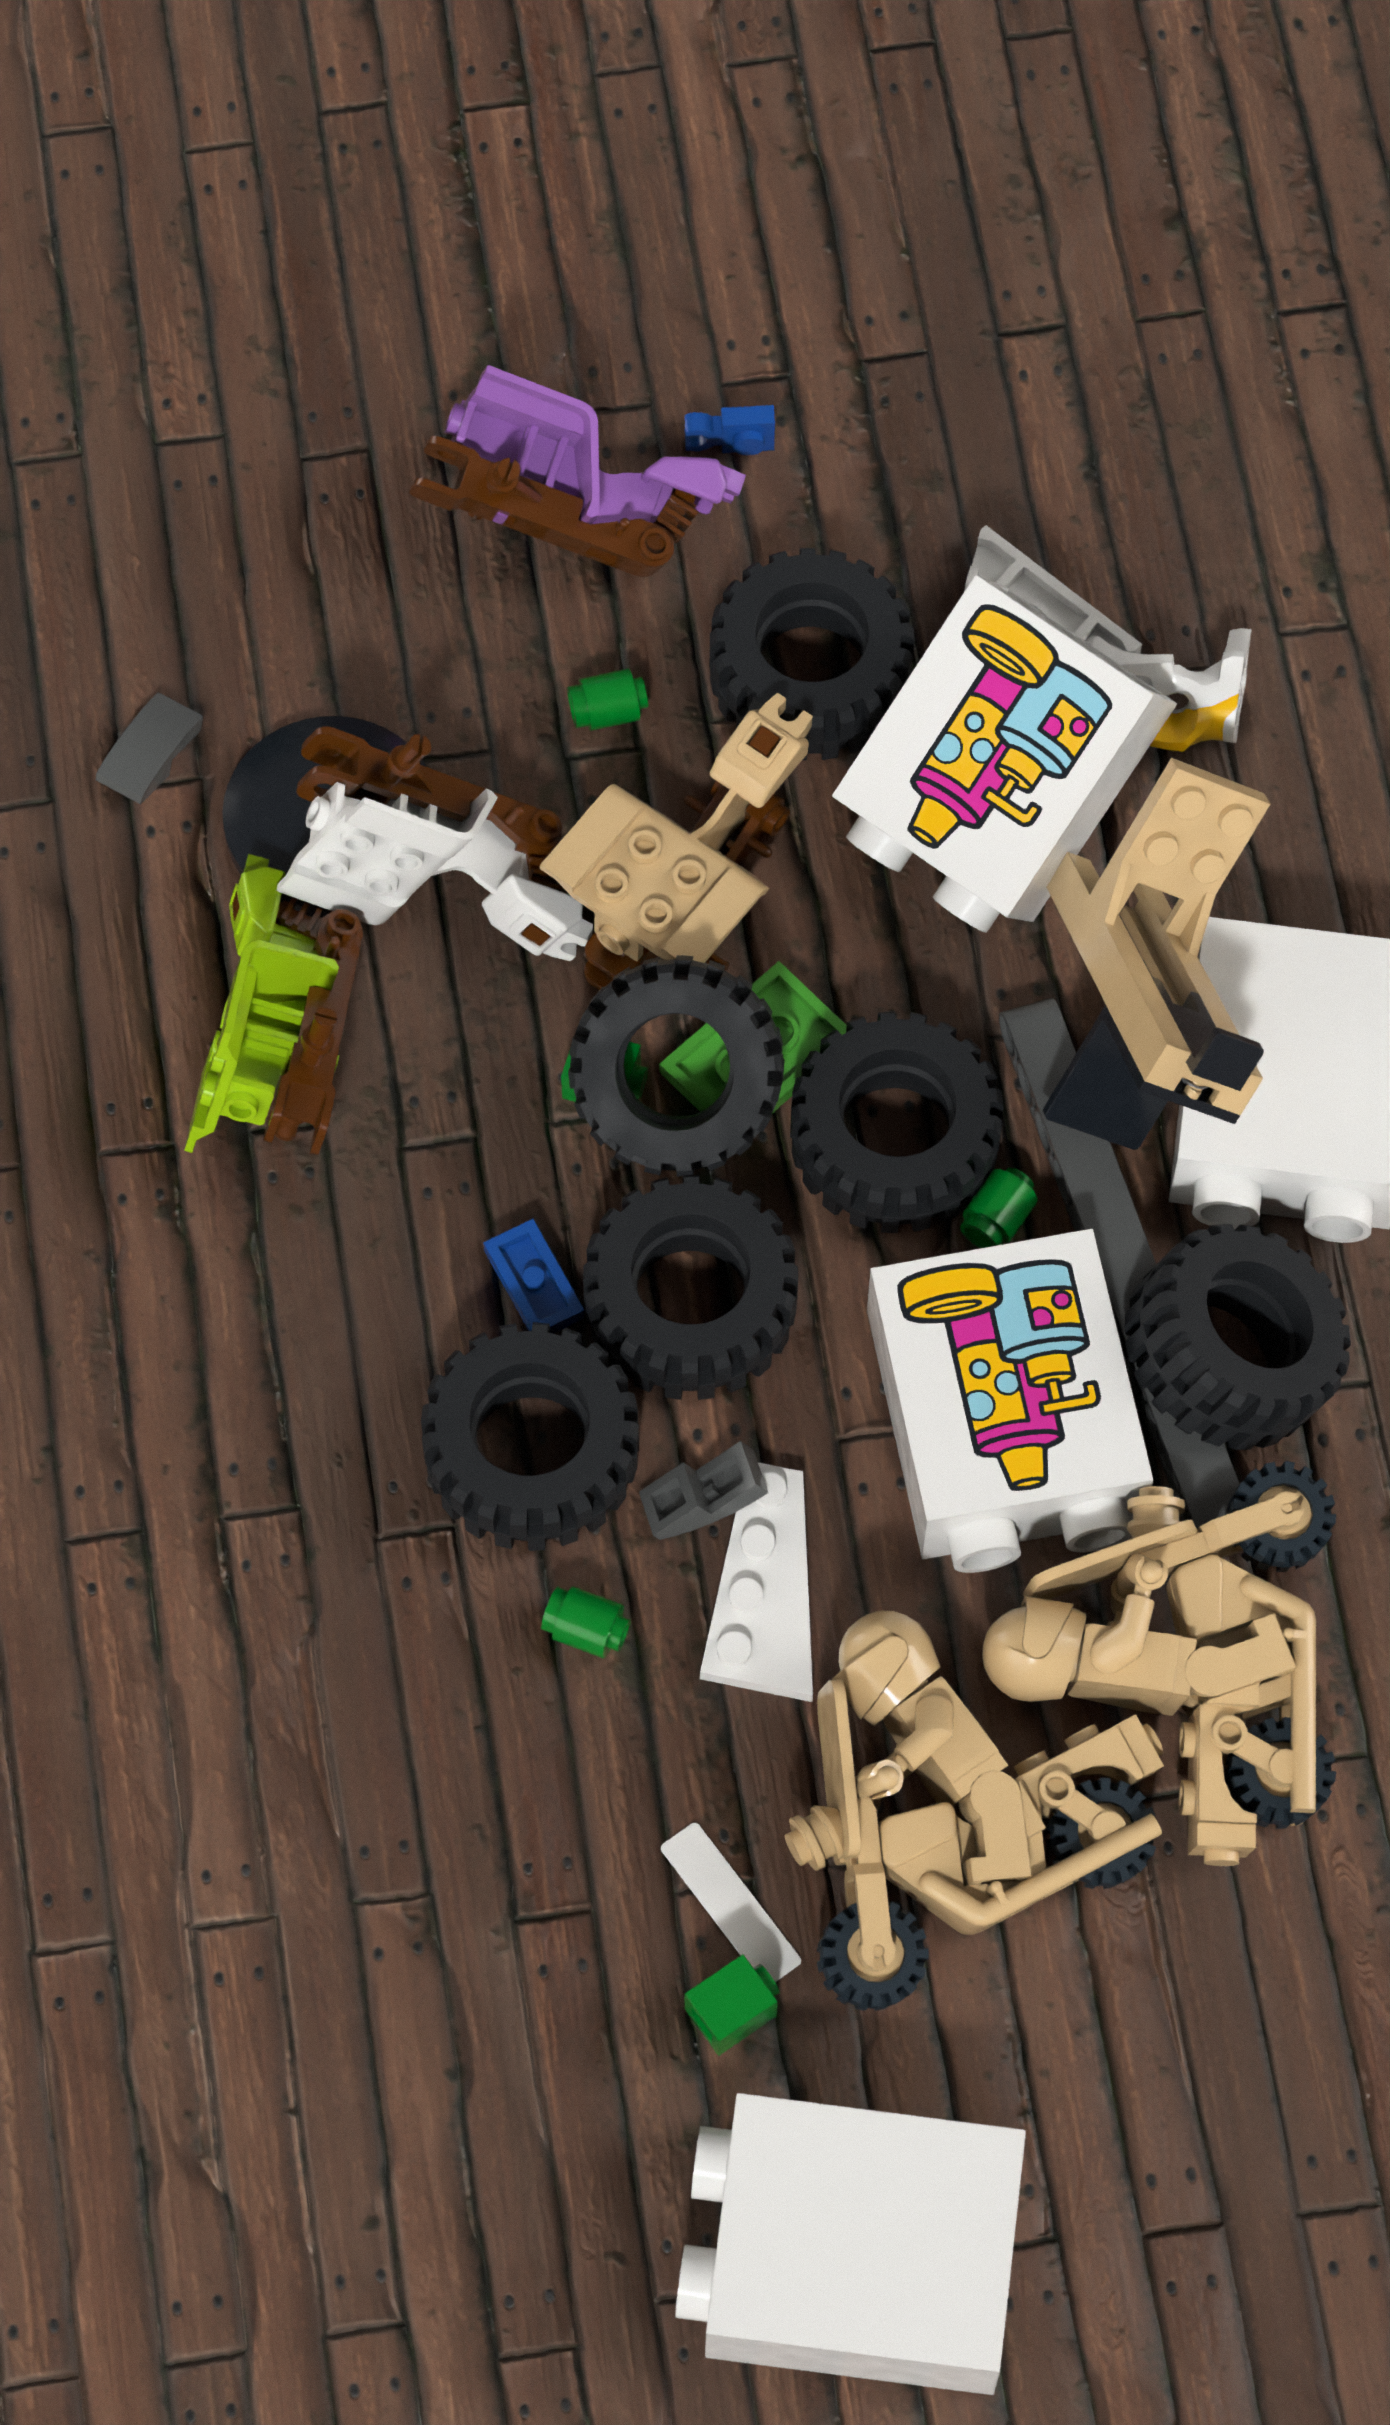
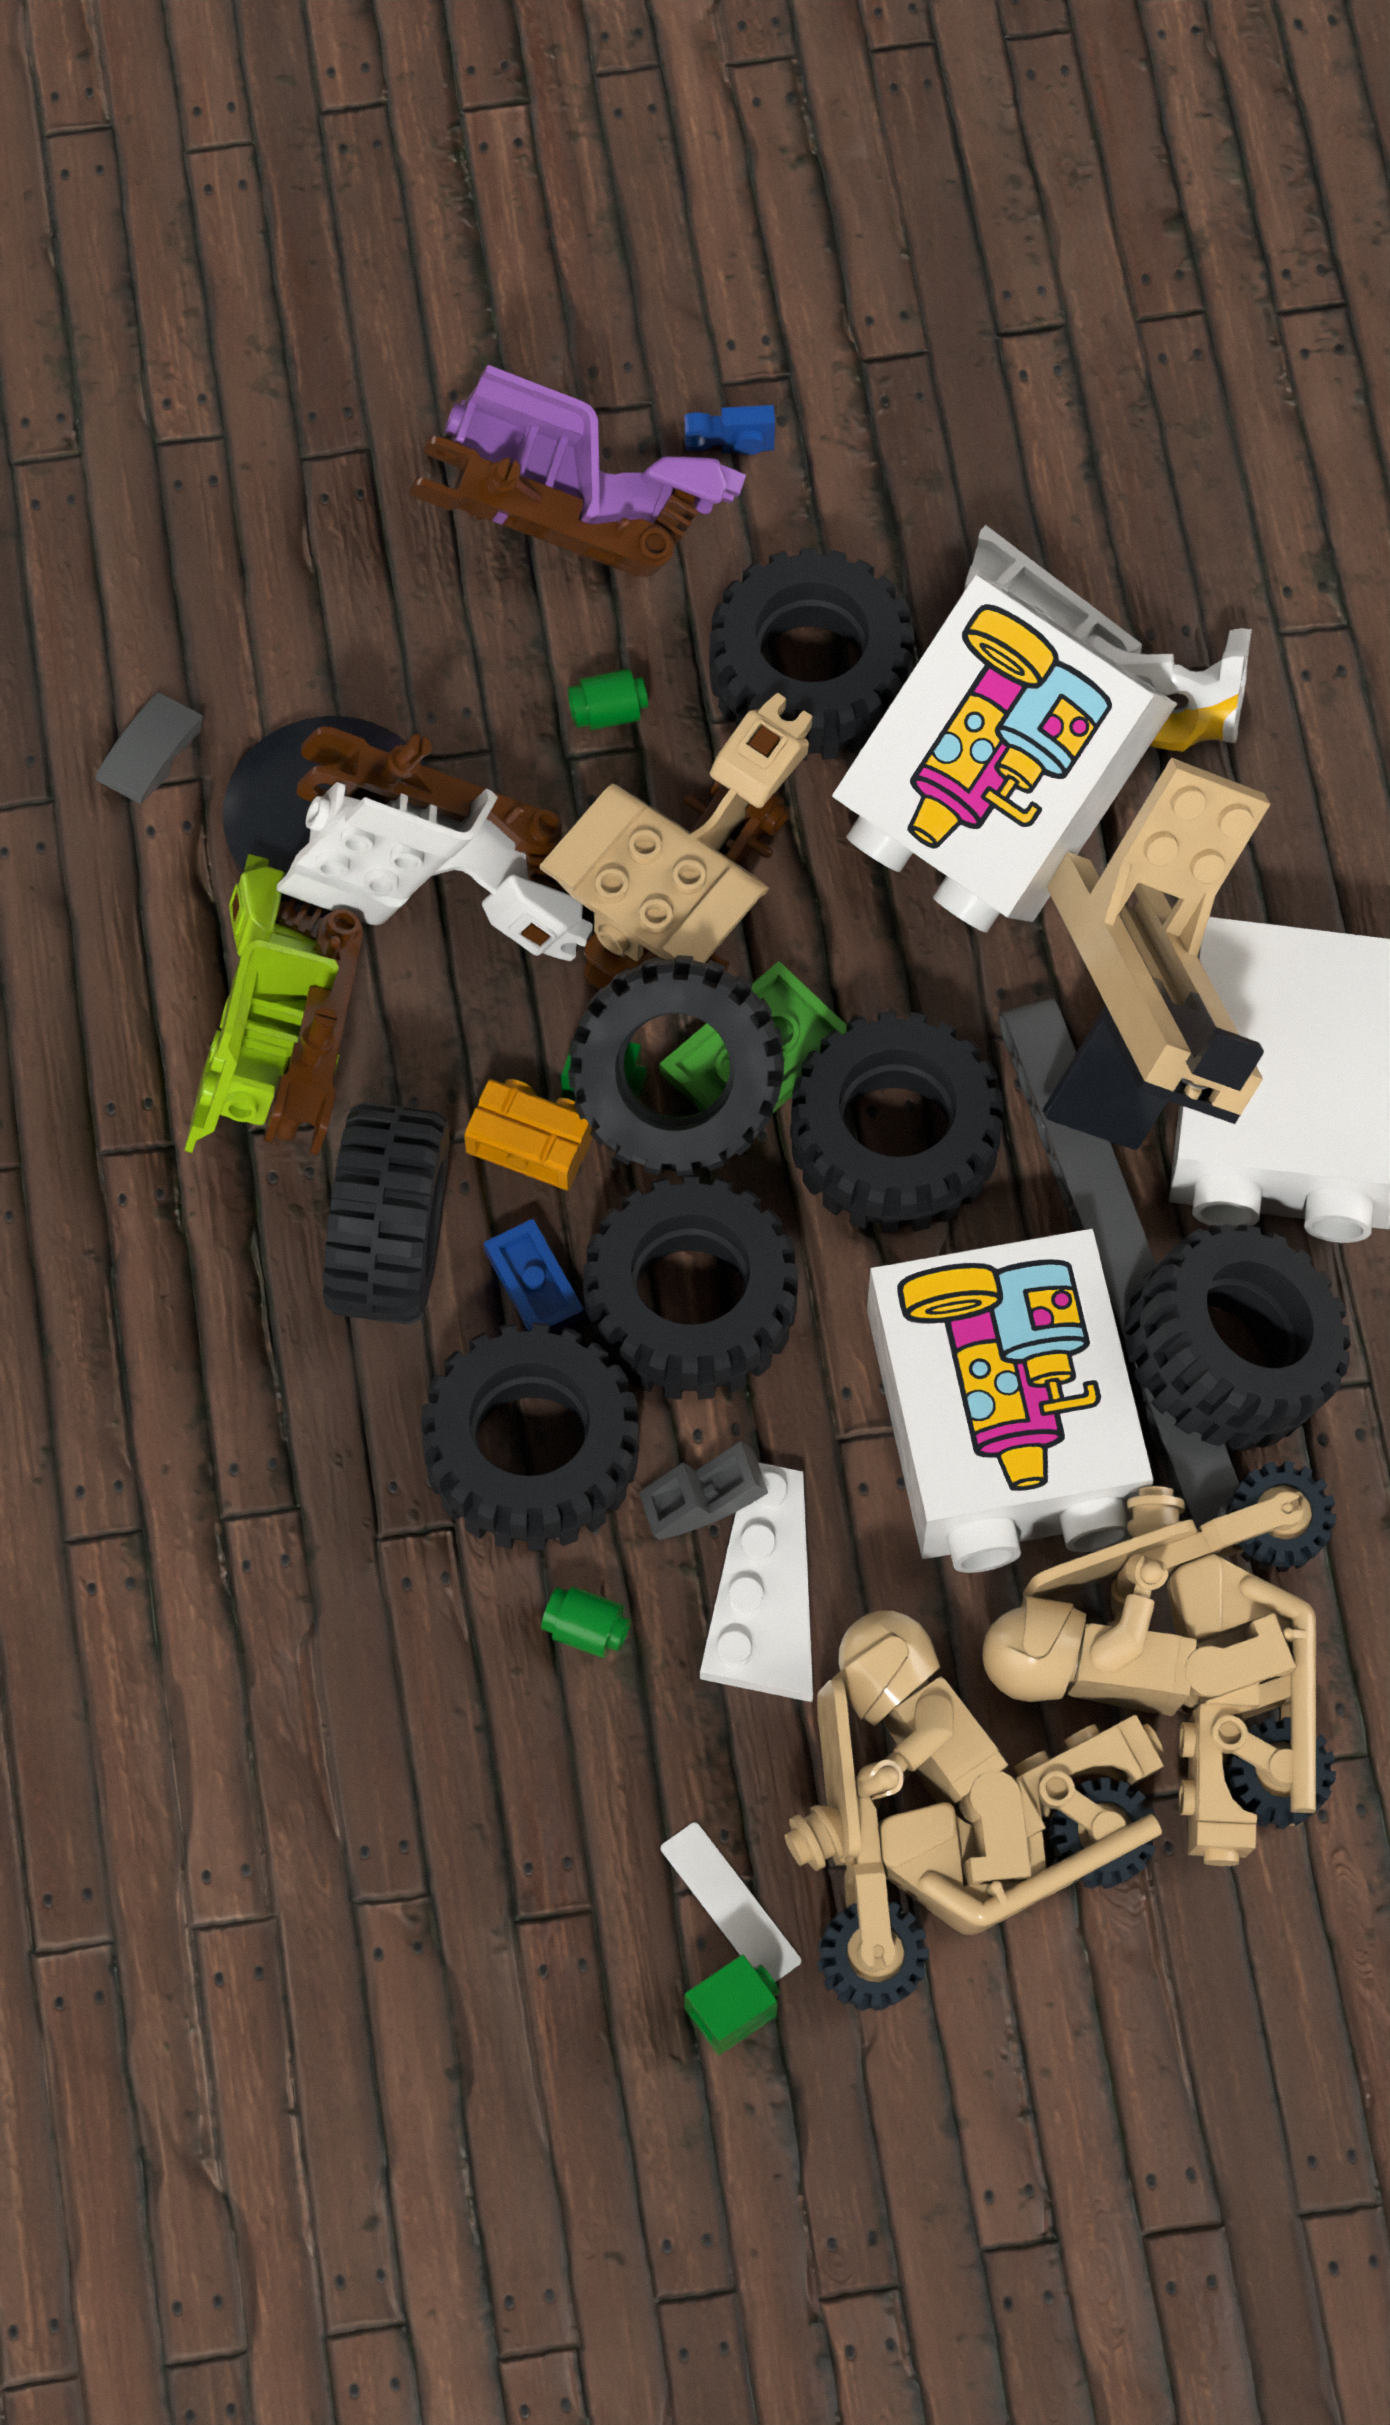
(386, 1213): none -> black tyre
(528, 1133): none -> light orange brick
(856, 2243): white brick -> none
(998, 1208): green brick -> none

